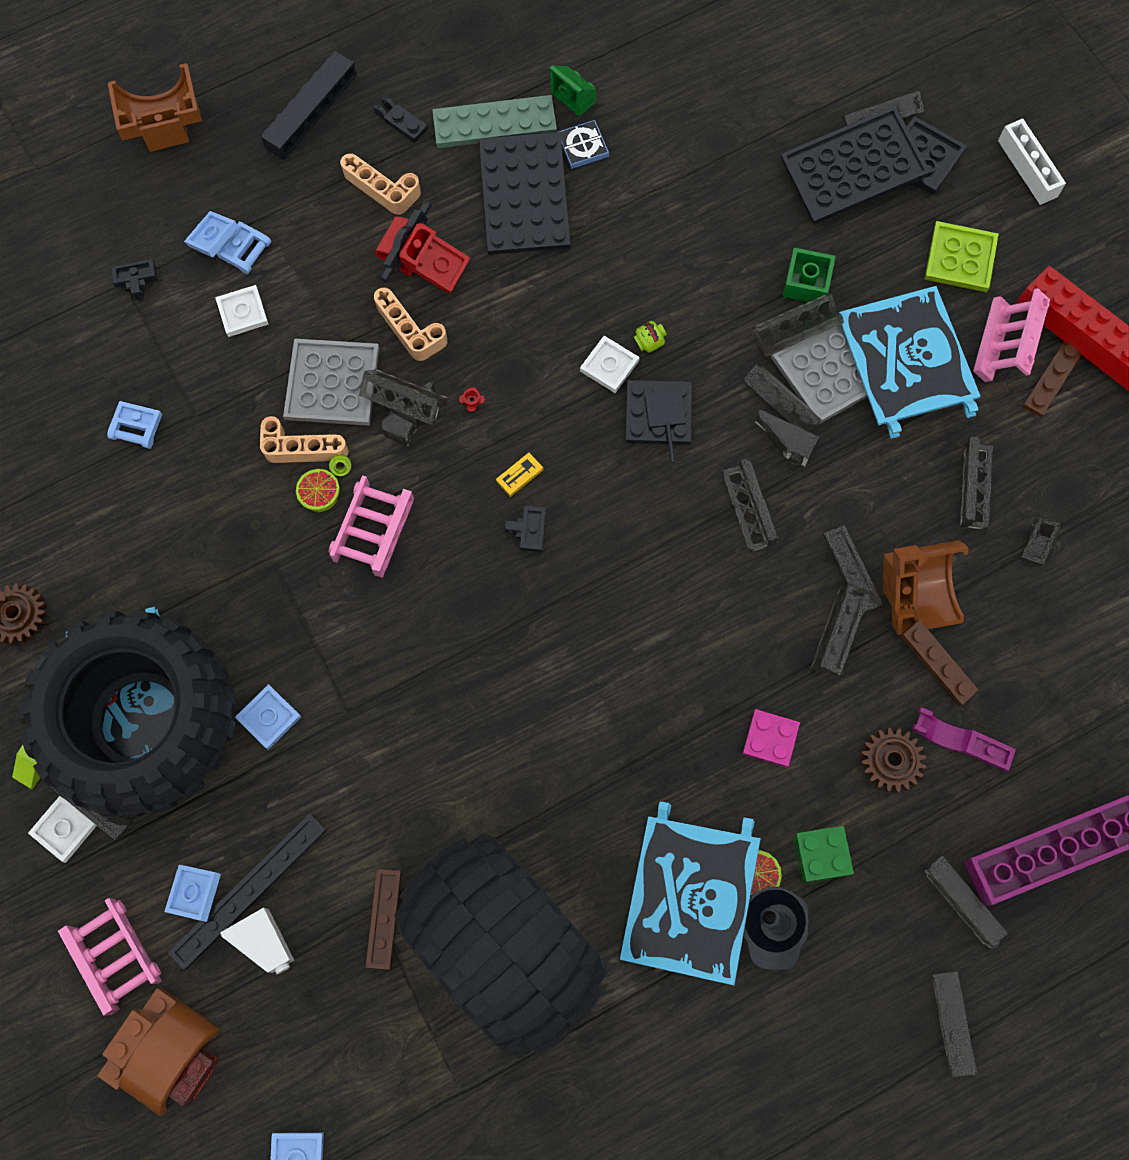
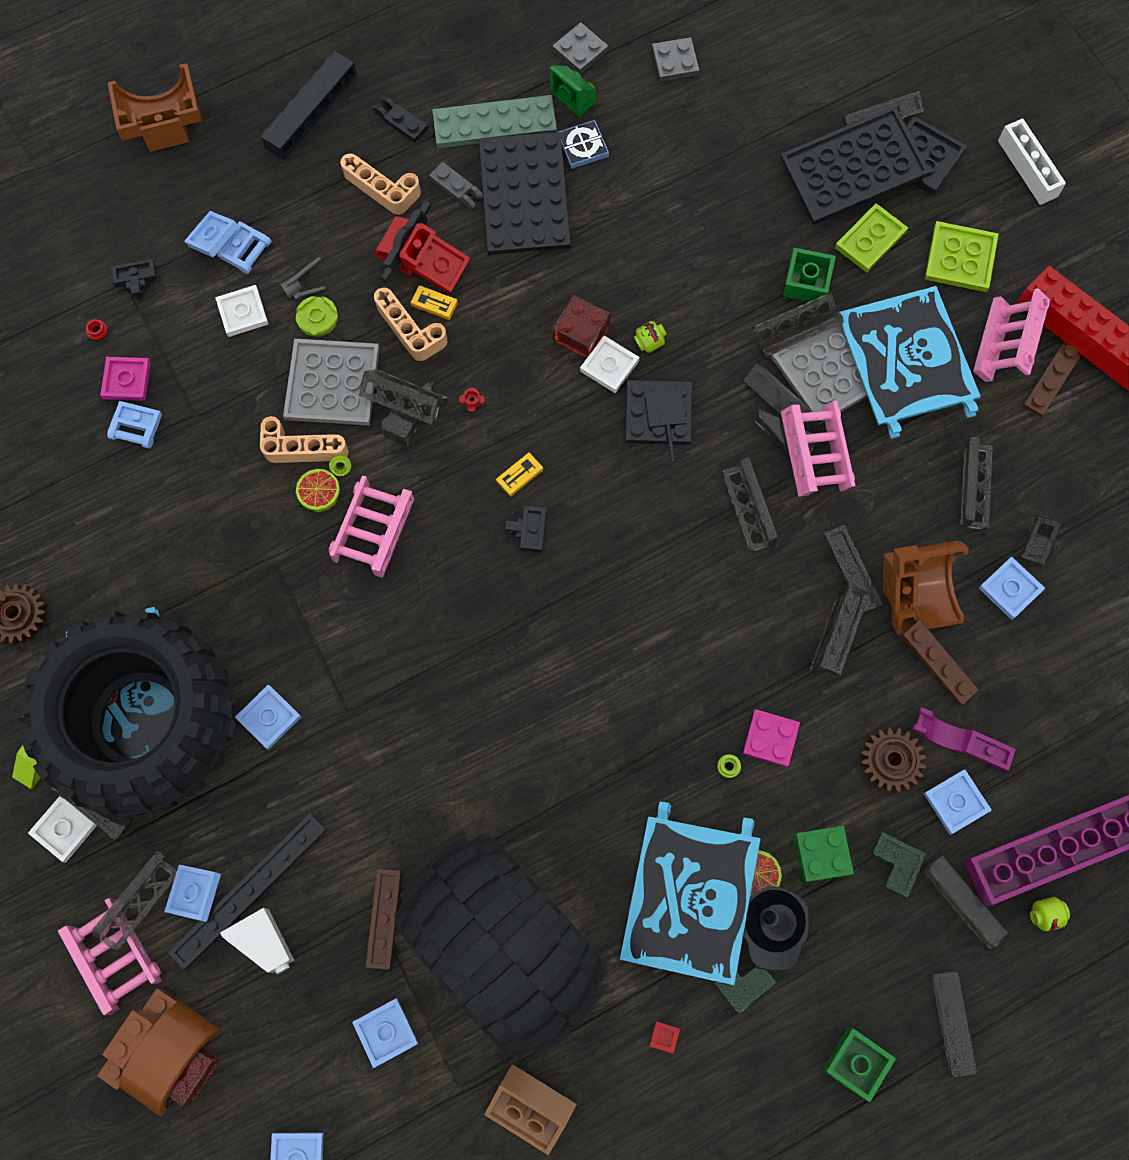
(92, 326): none -> red plate
(125, 378): none -> dark pink plate
(127, 897): none -> clear smoke fence
(292, 285): none -> dark grey plant
(316, 316): none -> lime tile
(385, 1032): none -> light blue plate
(434, 302): none -> yellow tile
(455, 185): none -> dark grey hinge
(530, 1109): none -> medium nougat slope
(580, 48): none -> flat silver plate
(581, 326): none -> clear red brick
(664, 1037): none -> red plate
(675, 59): none -> flat silver plate
(729, 759): none -> lime plate
(747, 988): none -> clear green plate
(799, 451): none -> bright pink fence
(858, 1064): none -> green brick
(871, 238): none -> lime plate
(905, 862): none -> clear green plate
(957, 802): none -> light blue plate
(1011, 588): none -> light blue plate
(1050, 914): none -> lime head

